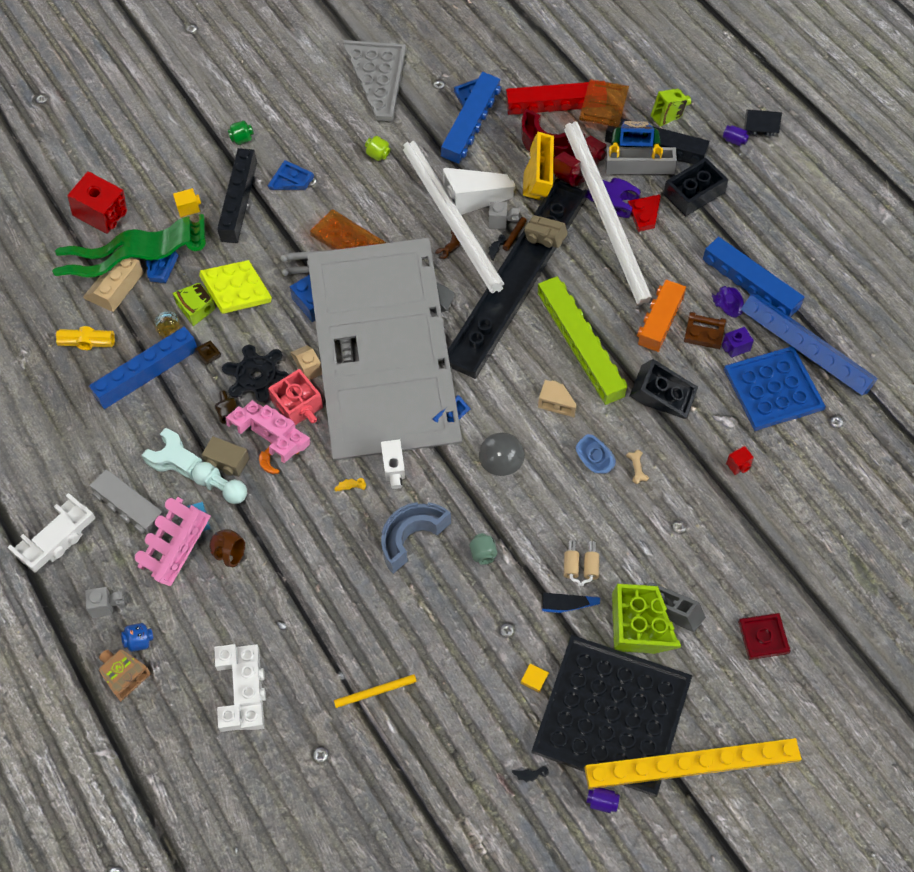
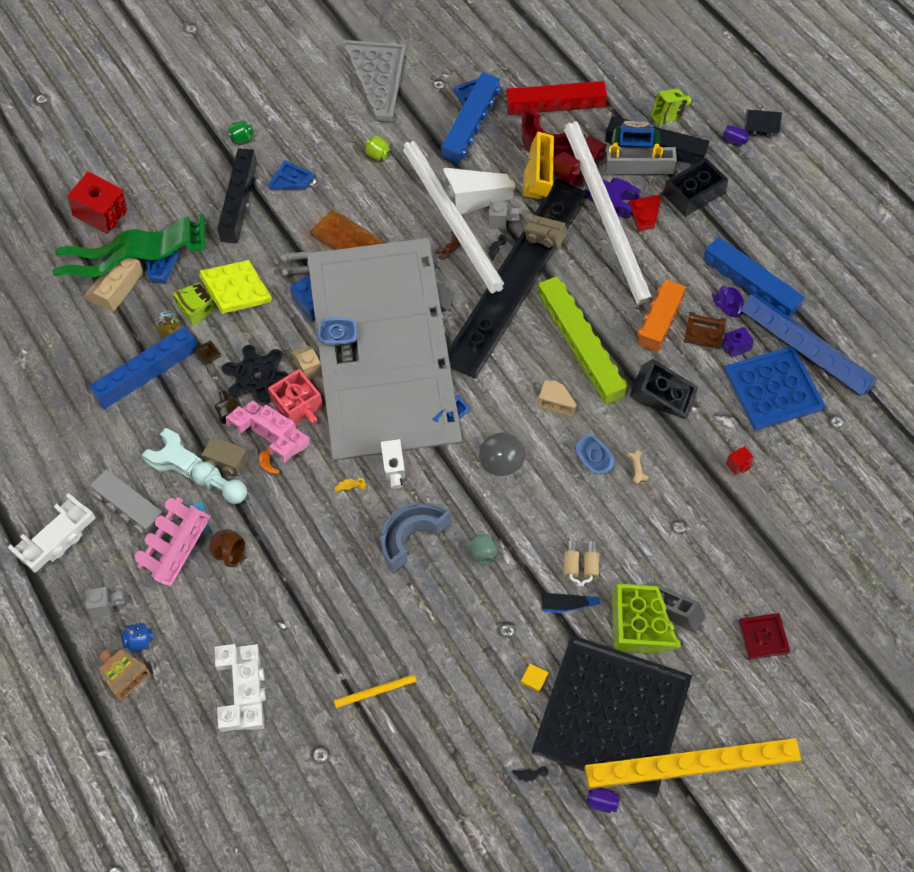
(85, 338): yellow piece -> none
(187, 202): yellow brick -> none
(337, 331): none -> medium blue piece
(514, 234): reddish brown piece -> none
(604, 103): clear orange piece -> none

